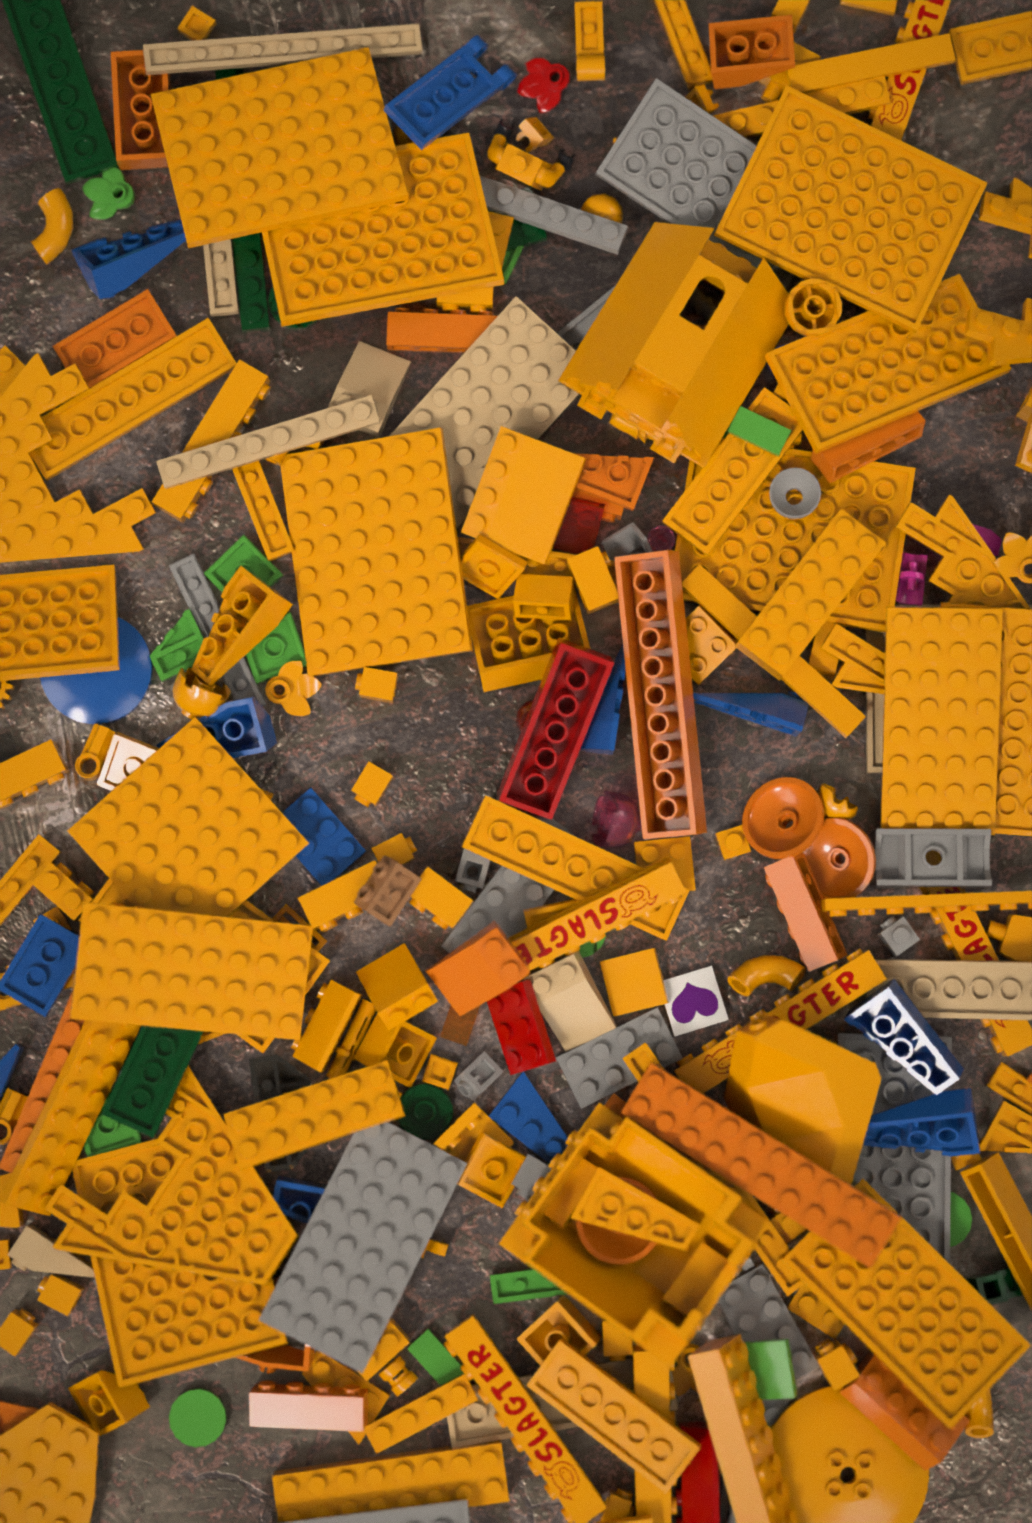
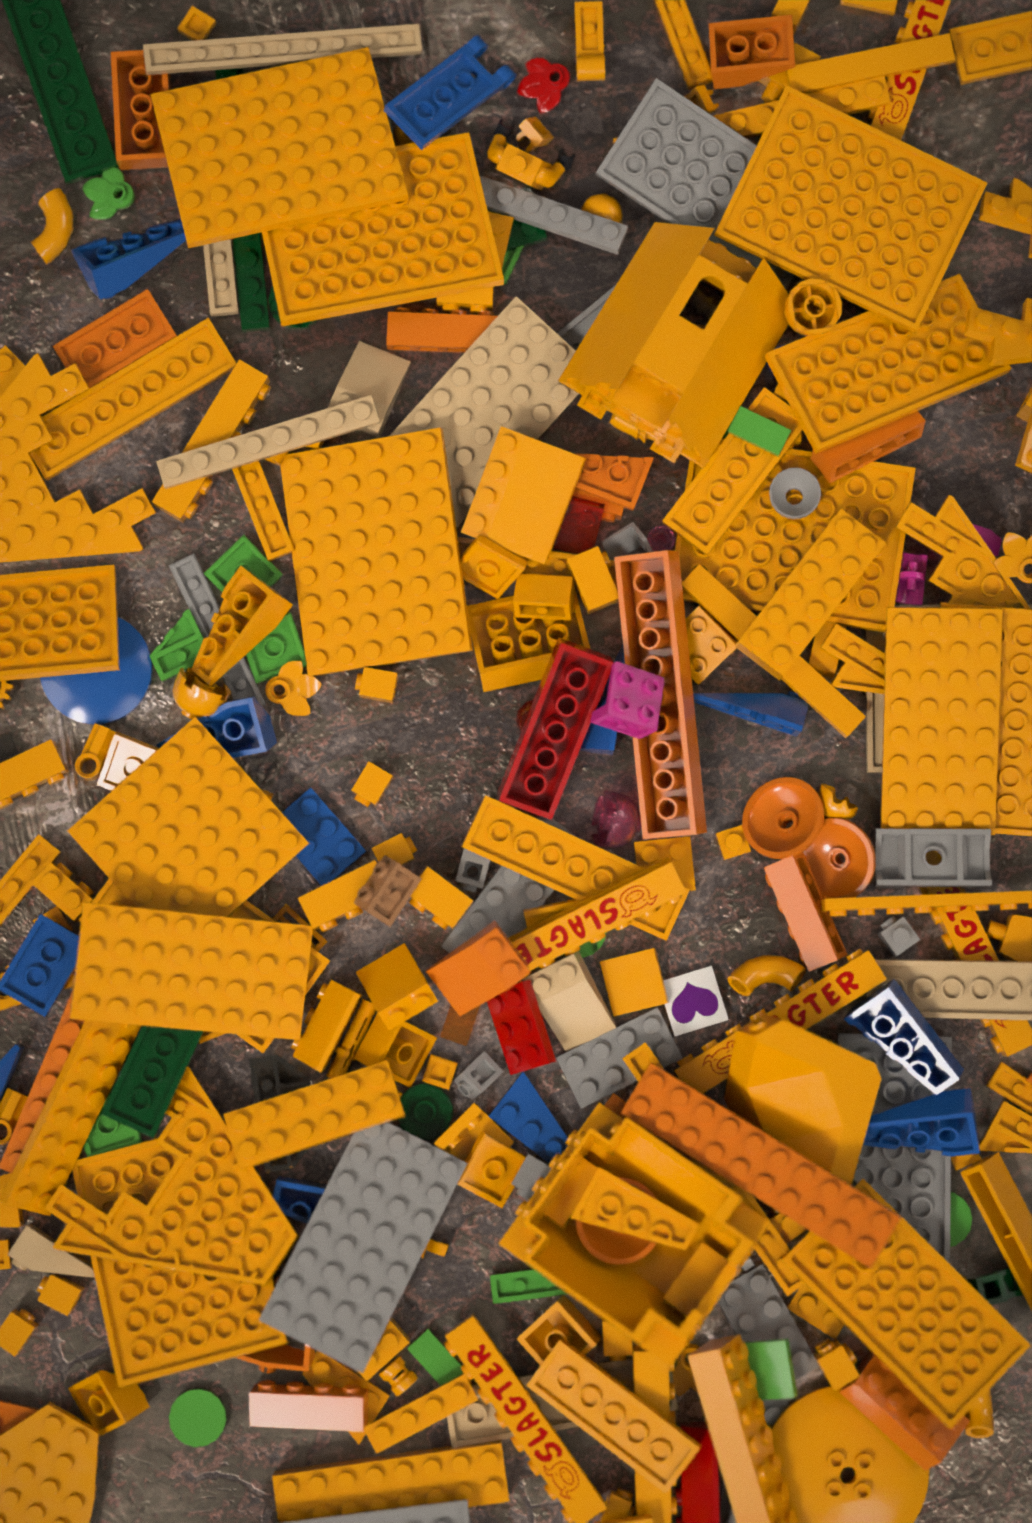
(631, 702): none -> dark pink bracket

